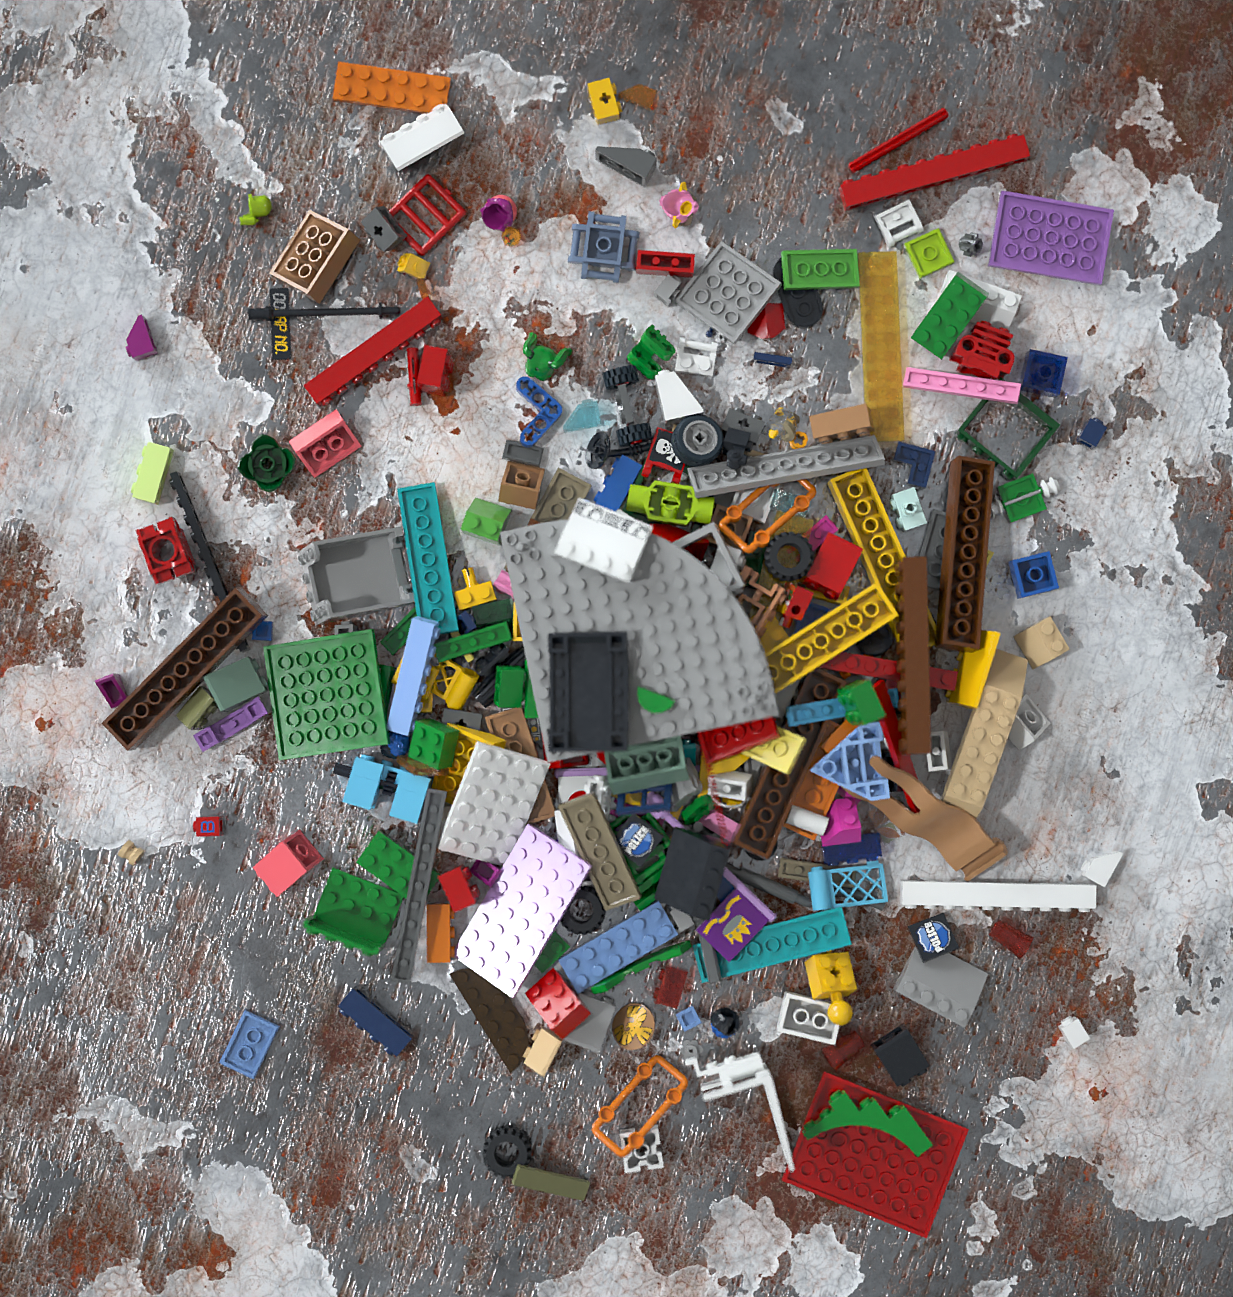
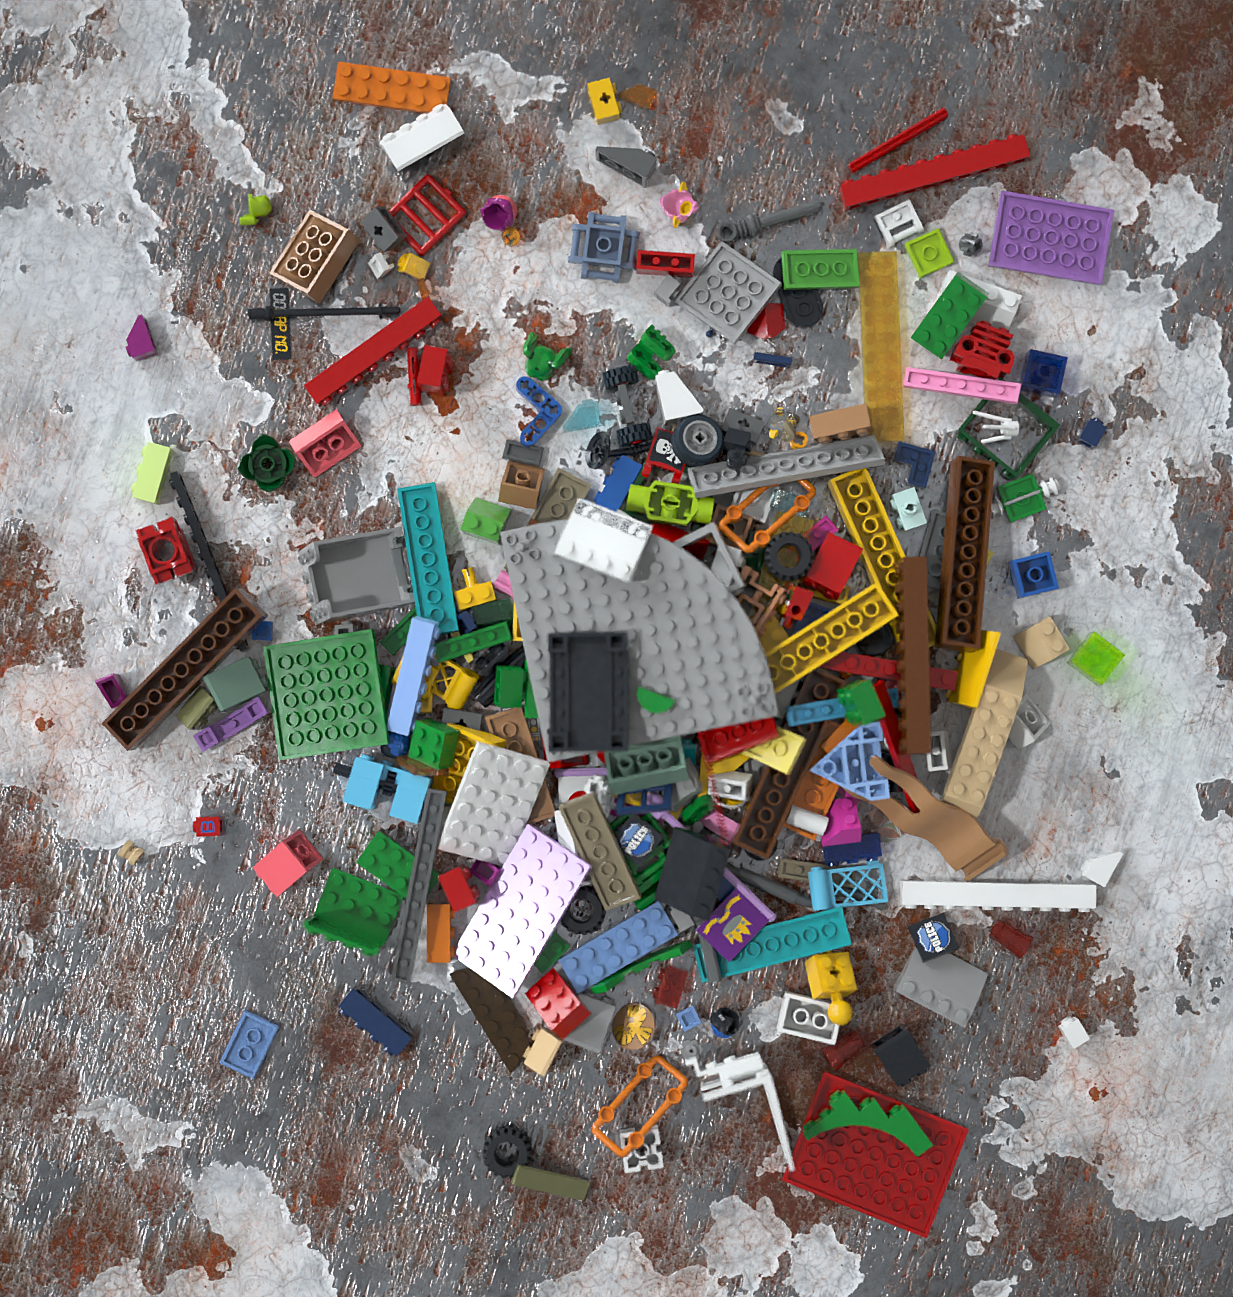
(379, 265): none -> white tile
(694, 363): white plate -> none
(753, 224): none -> dark grey piece
(1008, 428): none -> white plant
(1095, 658): none -> clear neon green brick

